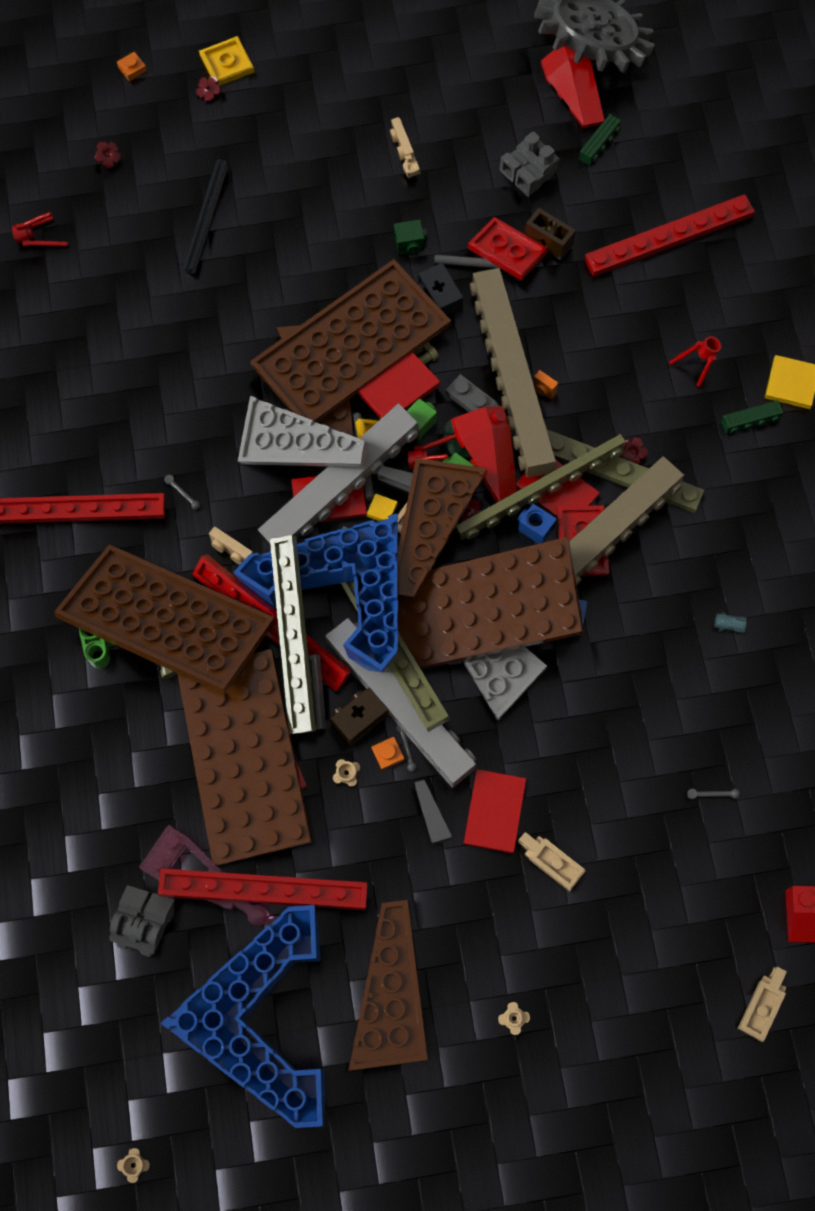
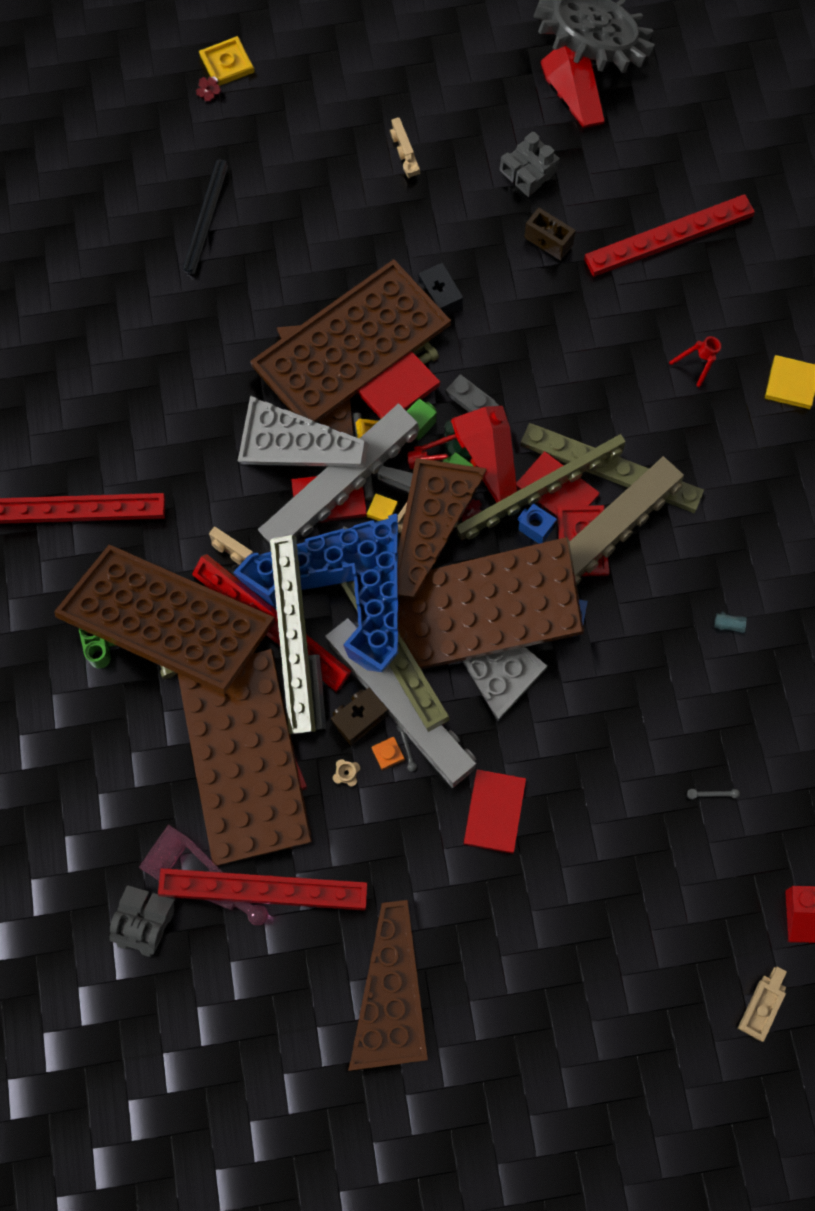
(24, 232): red plant -> none
(107, 154): dark red plant -> none
(125, 1165): tan plate -> none
(131, 66): orange plate -> none
(169, 480): dark grey hinge -> none
(216, 1013): blue wedge -> none
(410, 237): dark green brick -> none
(435, 823): dark grey piece -> none
(463, 261): dark grey bar -> none
(506, 1018): tan plate -> none
(507, 248): red tile -> none
(513, 374): dark tan brick -> none
(545, 385): orange plate -> none
(552, 861): tan hinge -> none
(600, 139): dark green piece -> none
(633, 451): dark red plant -> none
(751, 417): dark green piece -> none

